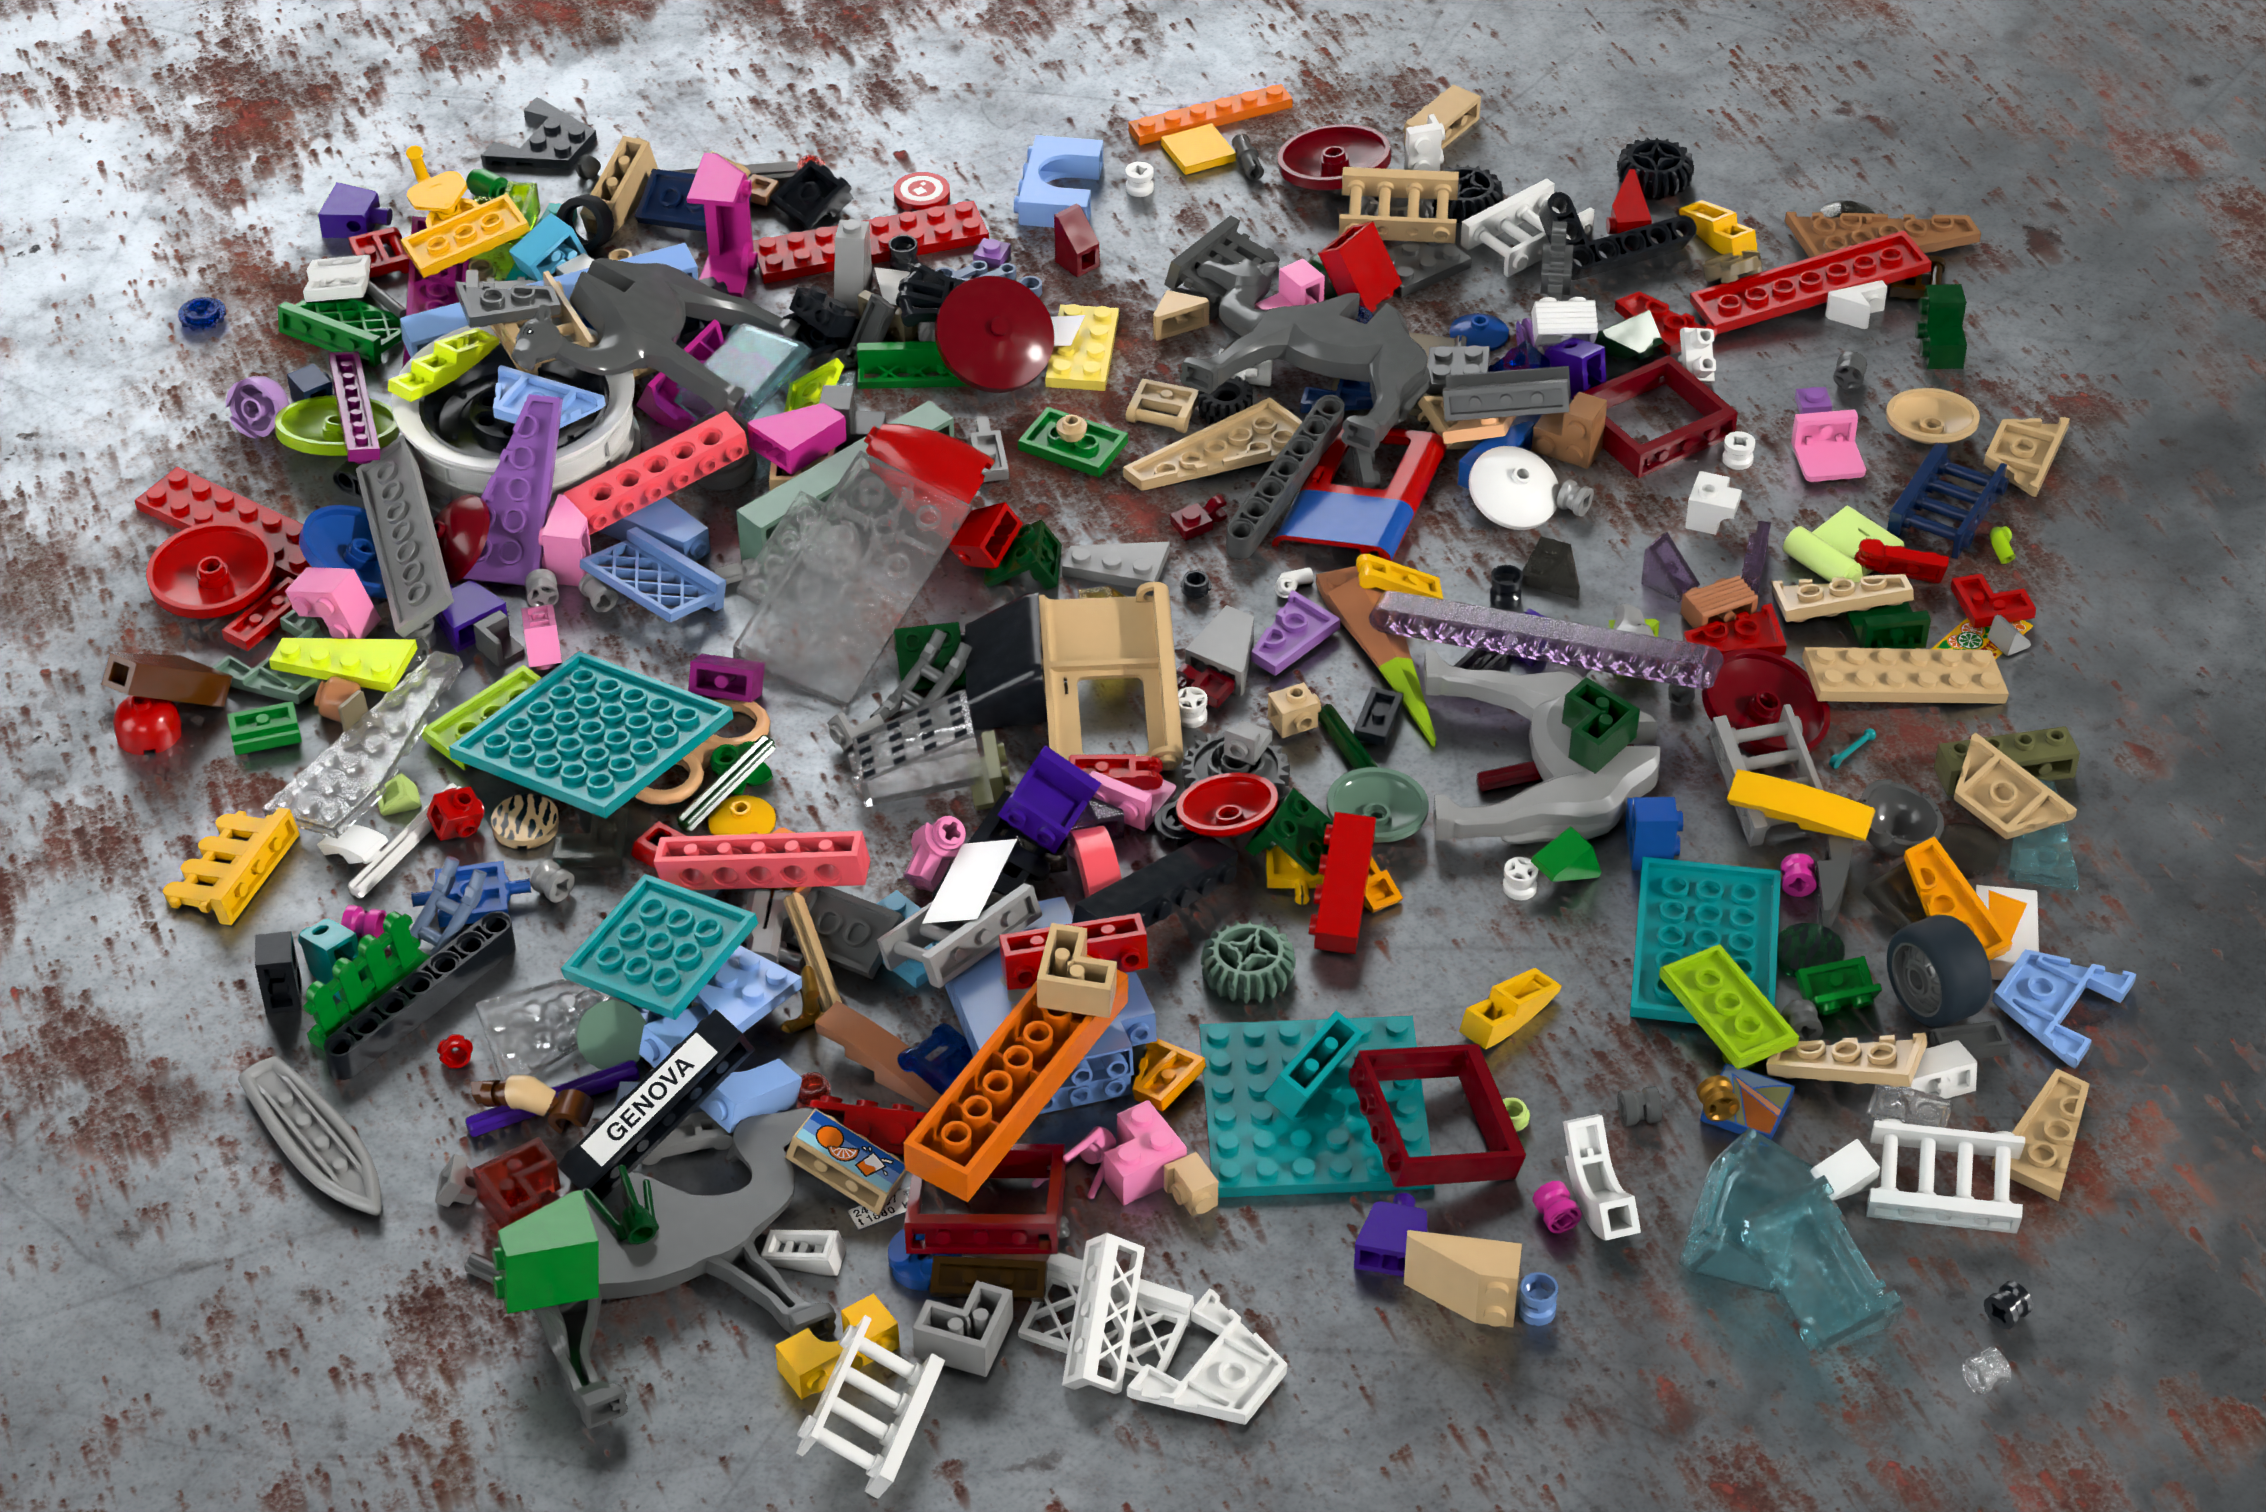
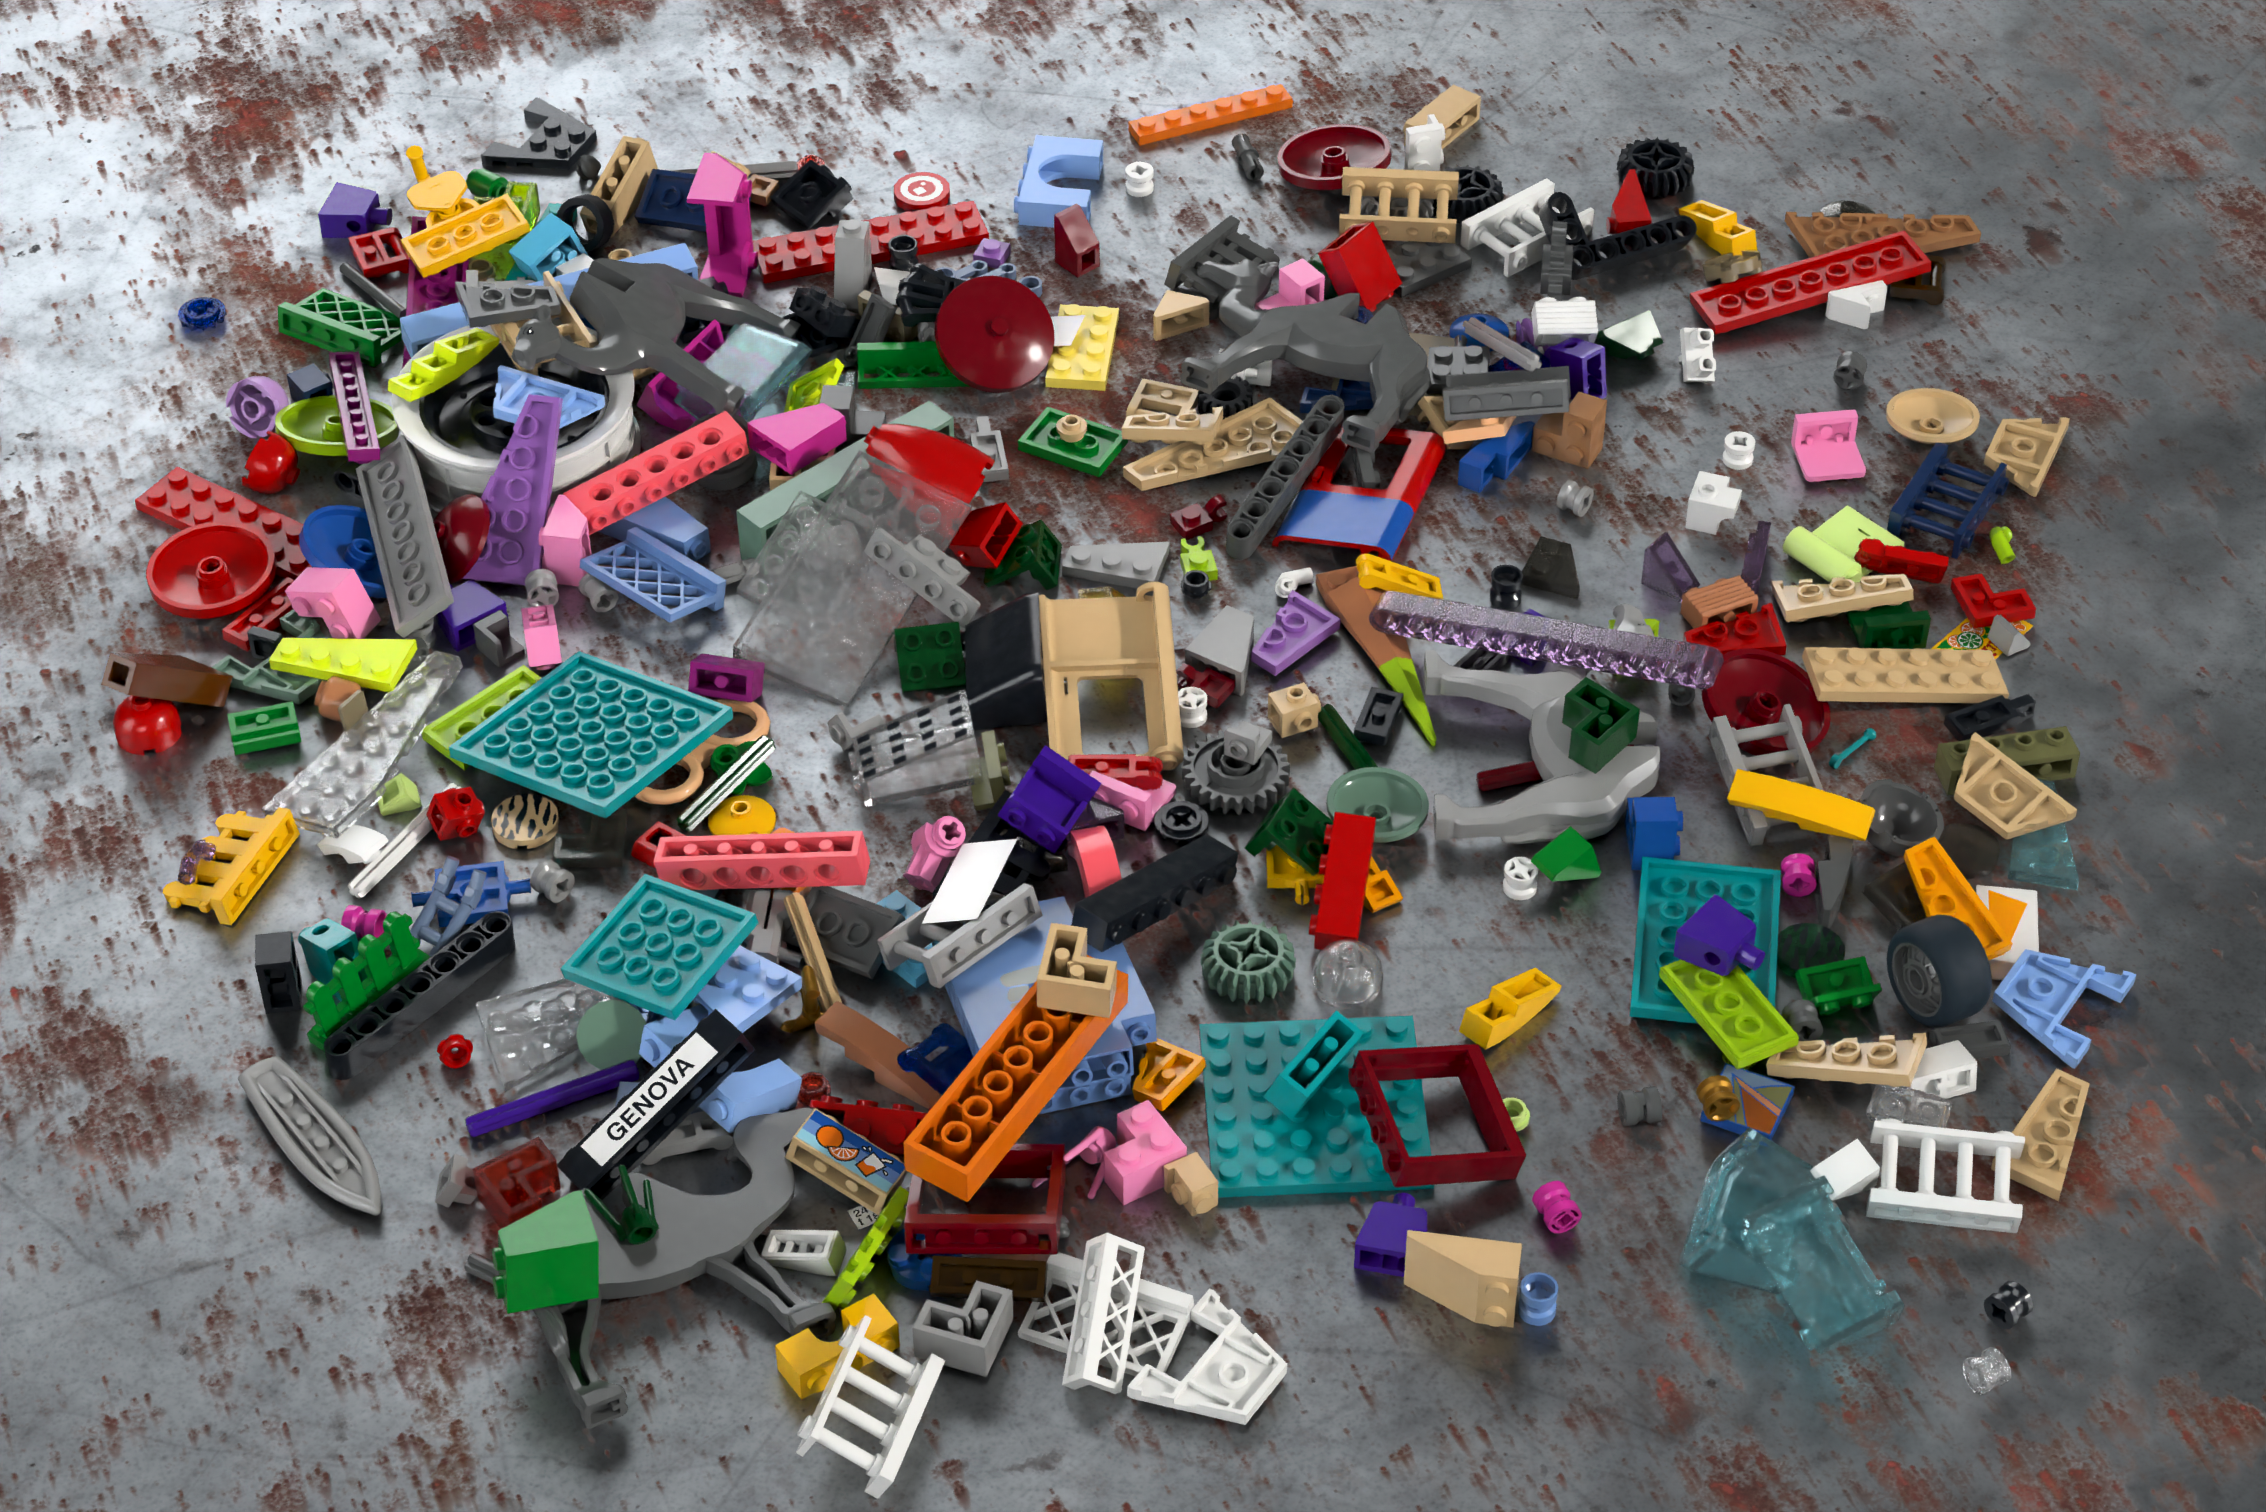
(191, 859): none -> arm
(263, 642): none -> black tile
(271, 465): none -> red cylinder
(337, 278): white slope -> none
(535, 1097): reddish brown piece -> none
(874, 1242): none -> lime wing
(924, 668): dark grey piece -> none
(926, 572): none -> light grey bracket
(1110, 939): red brick -> none
(1184, 427): none -> tan wing
(1198, 149): yellow tile -> none
(1198, 558): none -> lime plate
(1227, 804): red dish -> none
(1347, 974): none -> clear cylinder
(1502, 344): none -> light grey axle
(1506, 496): white dish -> none
(1602, 1200): white arch -> none
(1666, 320): red wing -> none
(1676, 445): dark red window -> none
(1718, 939): none -> dark purple torso
(1813, 400): medium lavender plate -> none
(1941, 327): dark green brick -> none
(1989, 716): none -> black hinge

